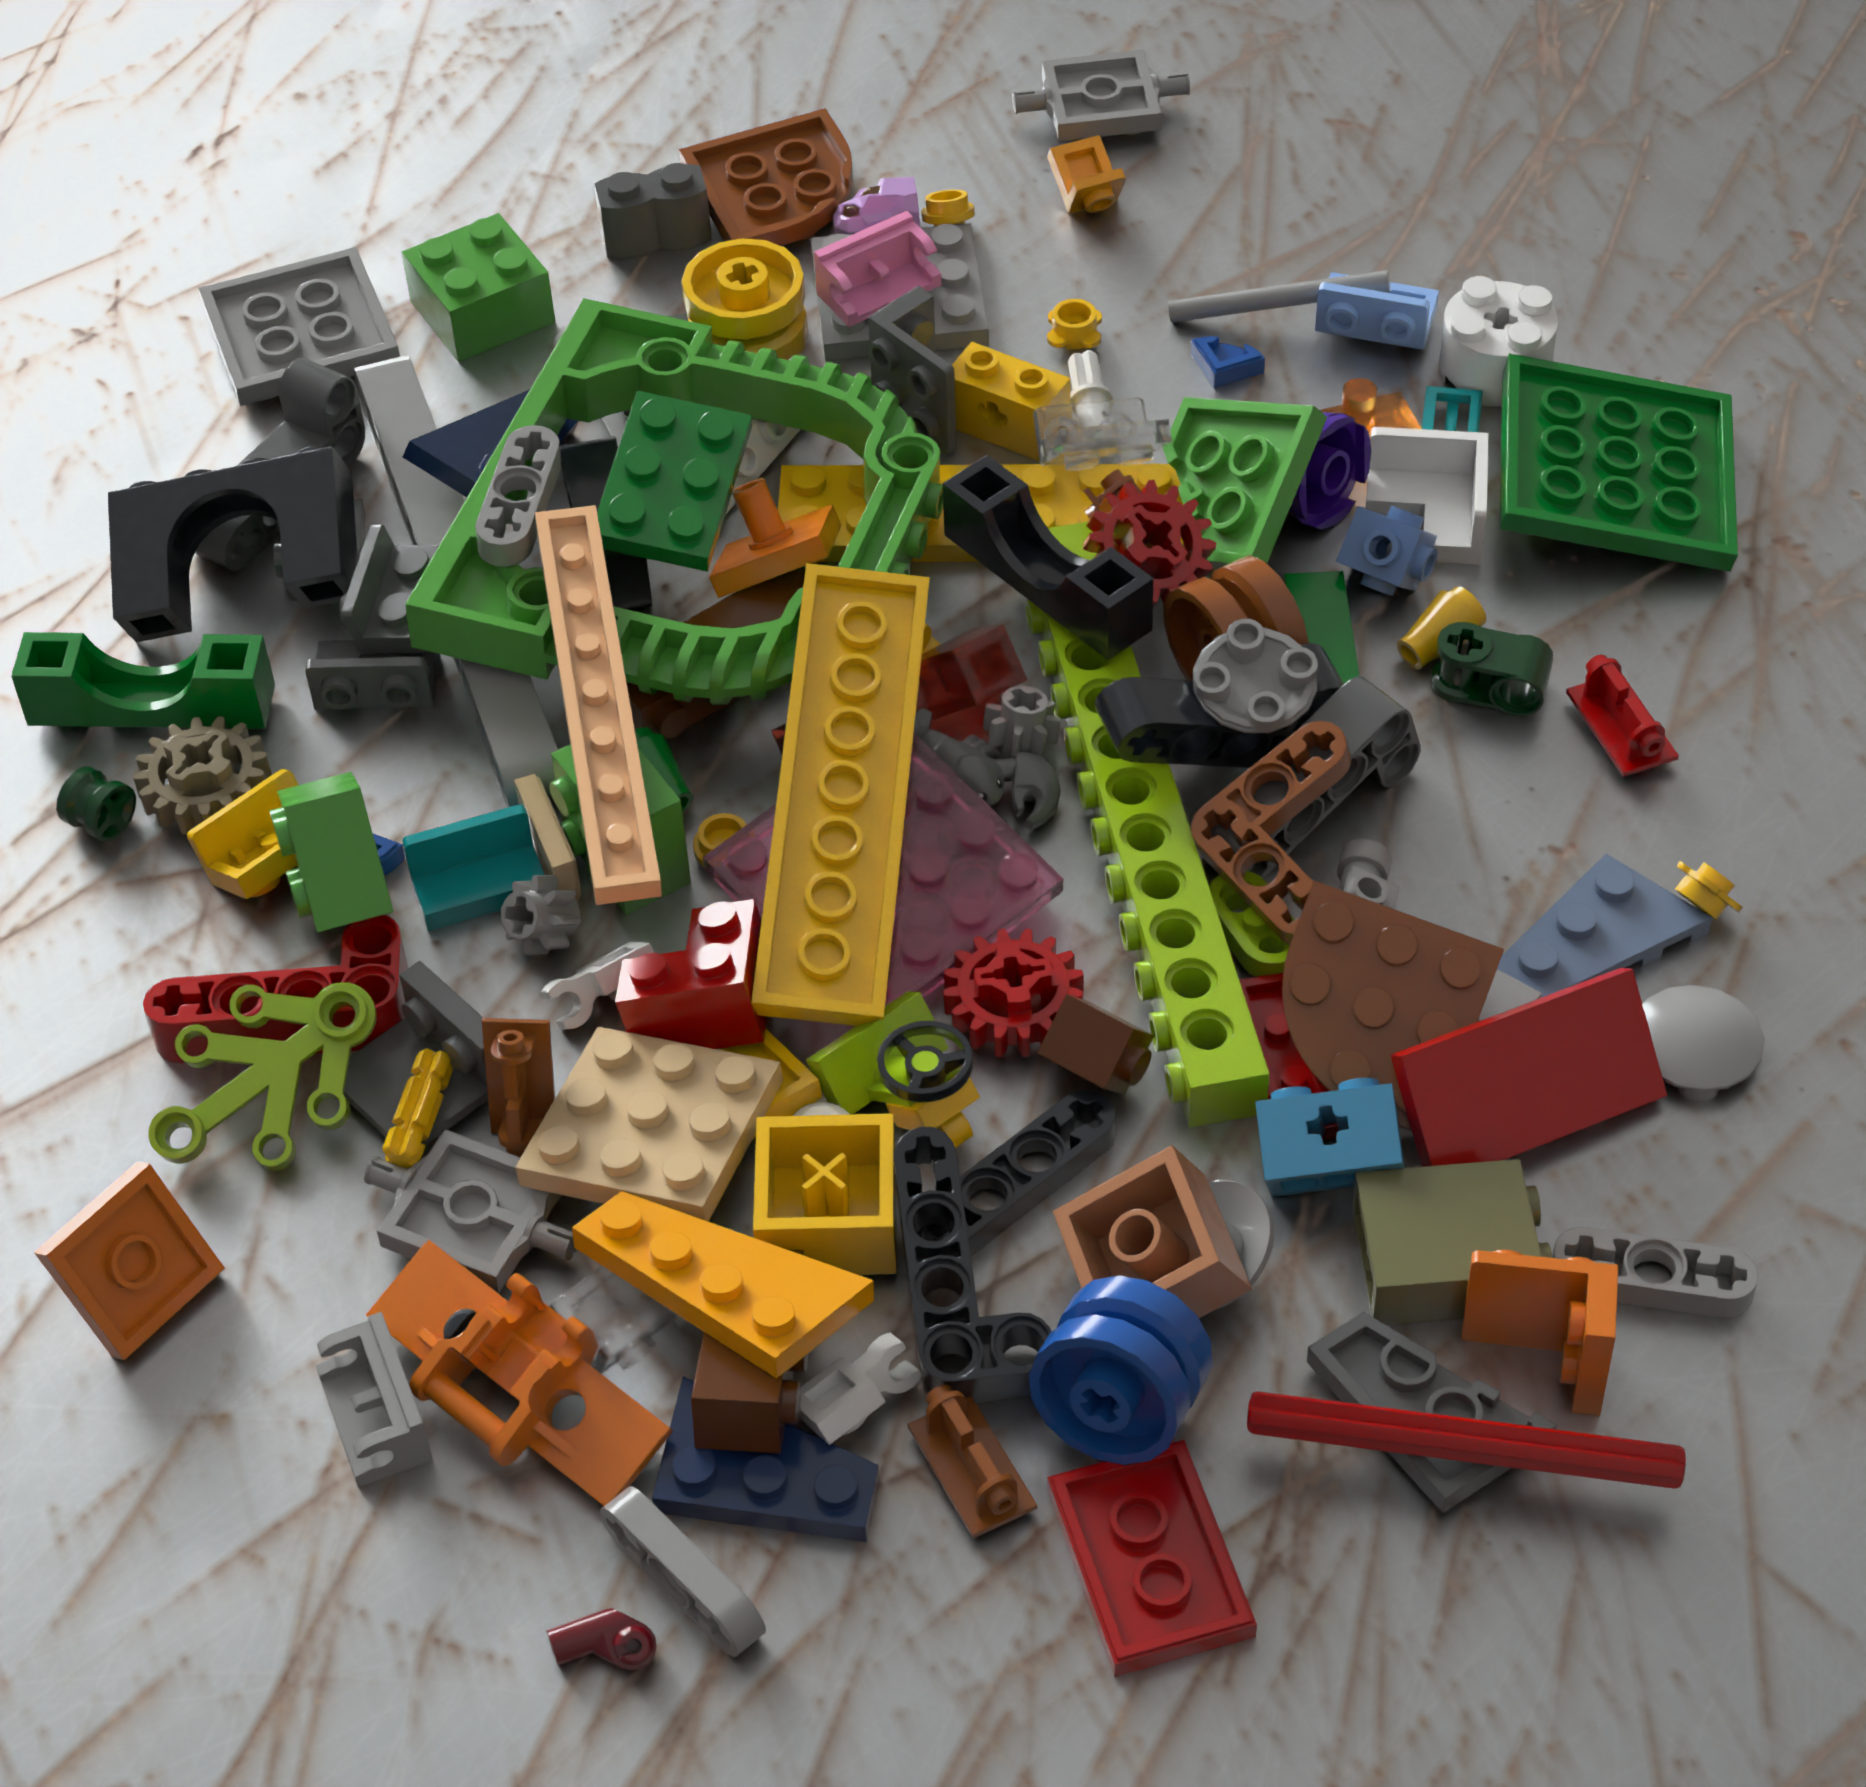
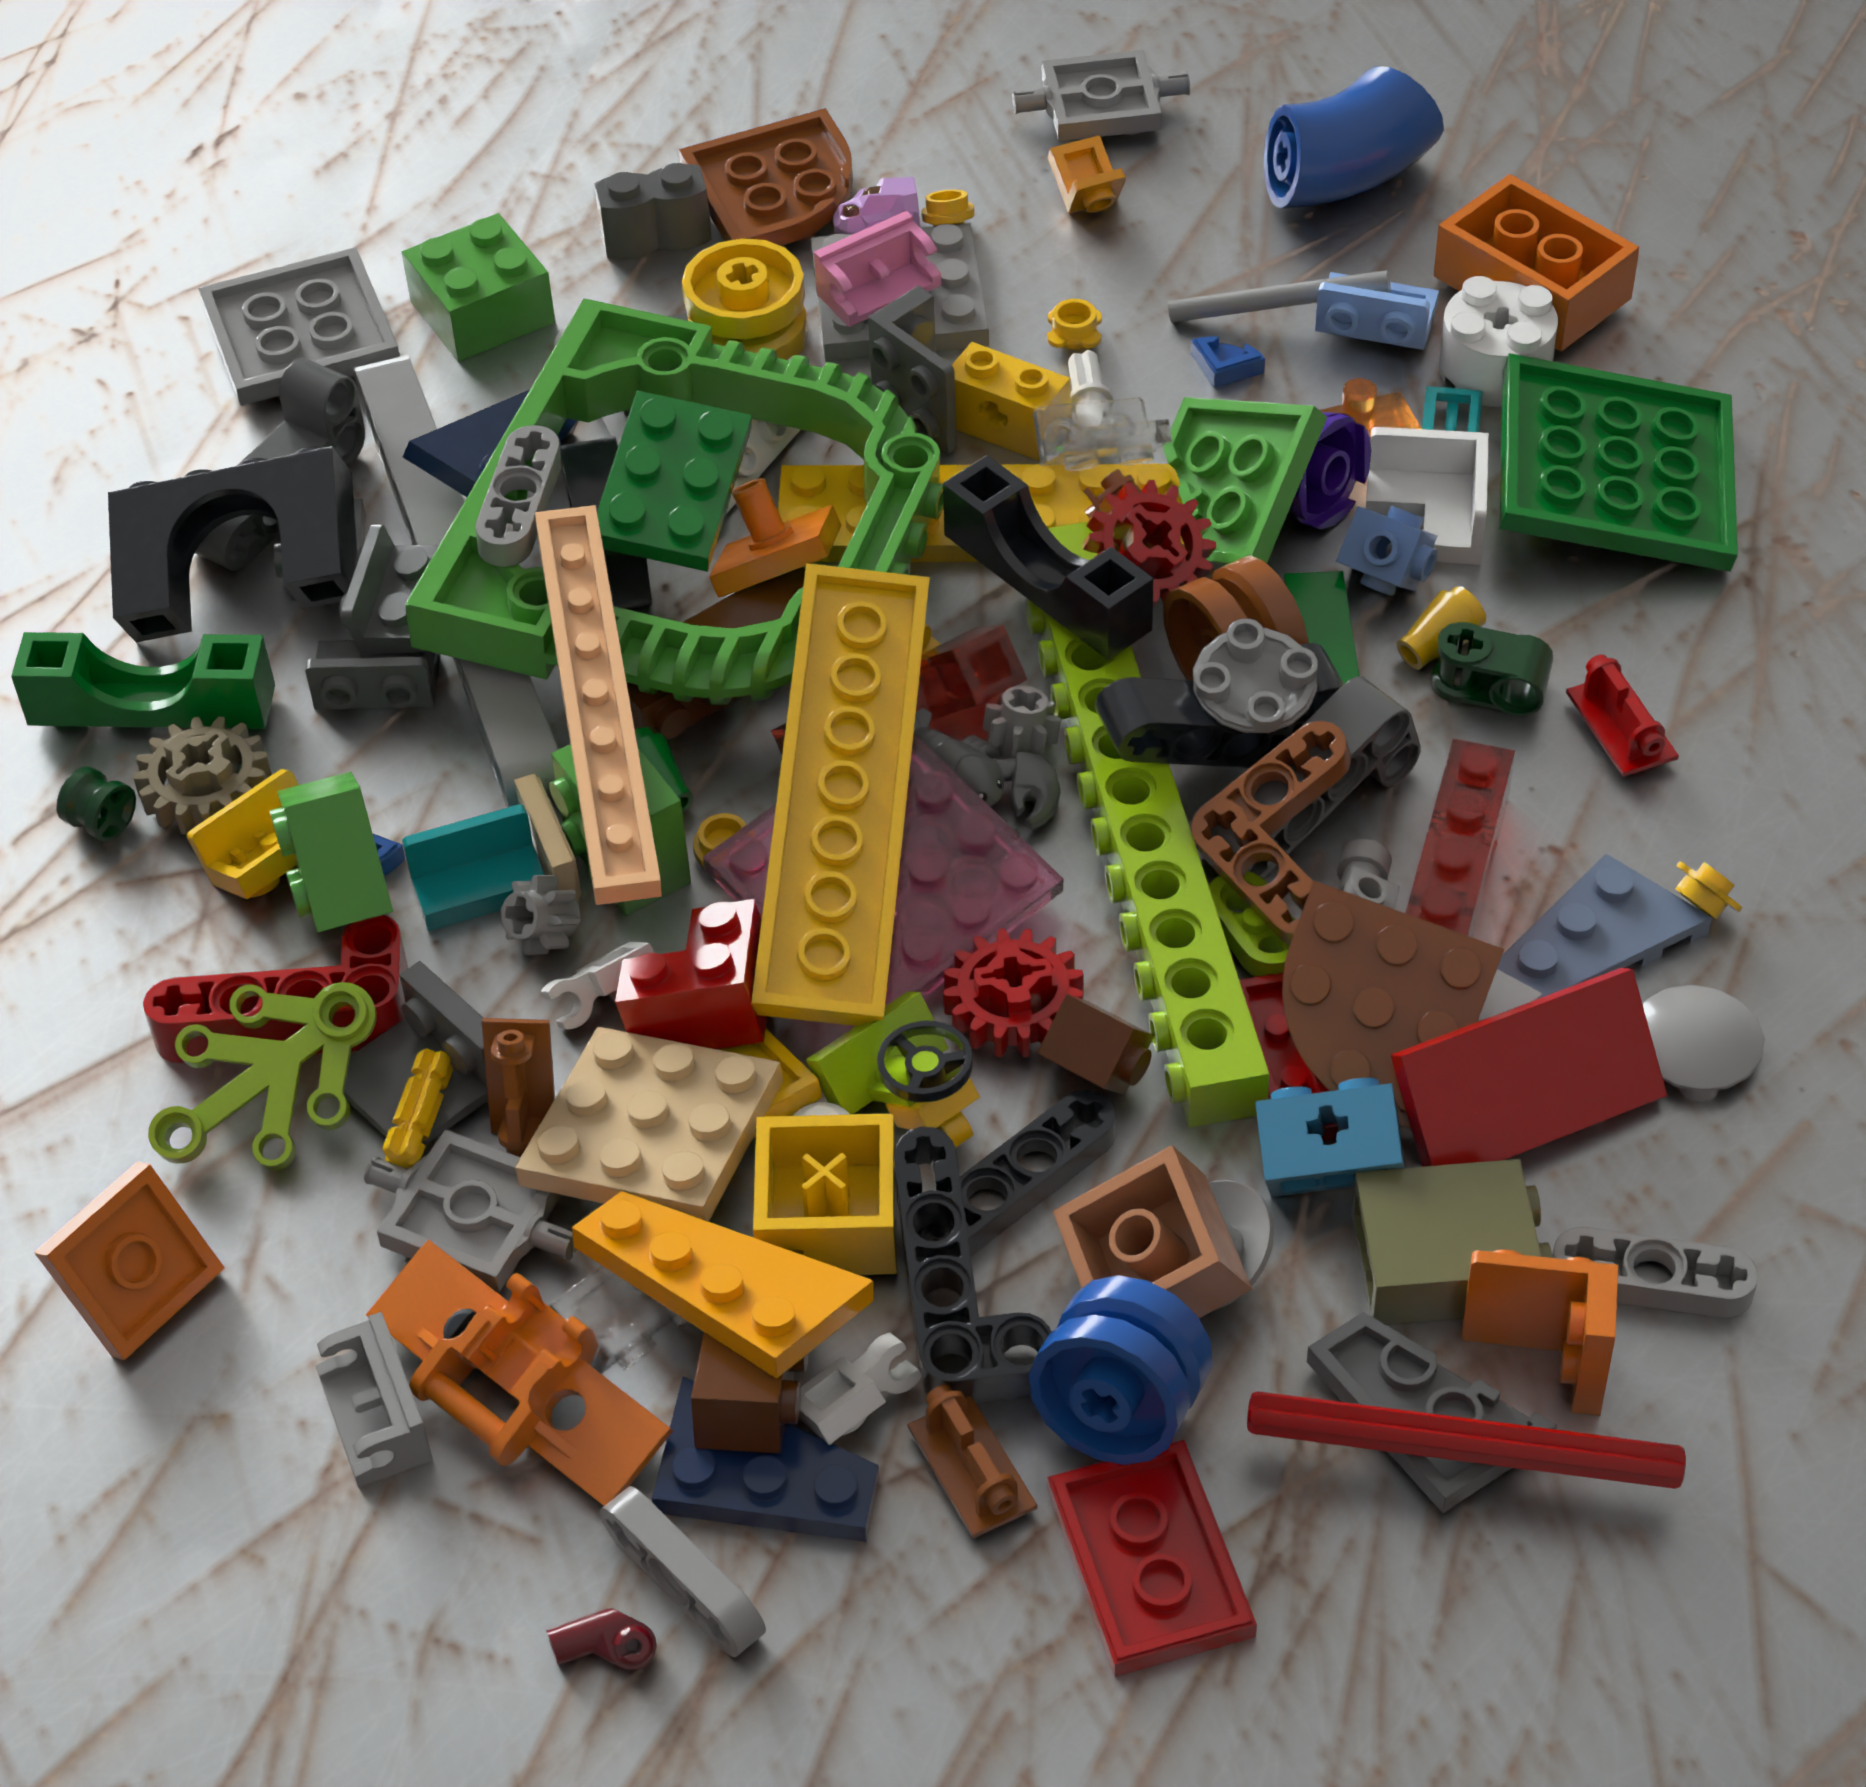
(1349, 140): none -> blue brick
(1462, 835): none -> clear red arch
(1536, 240): none -> orange brick

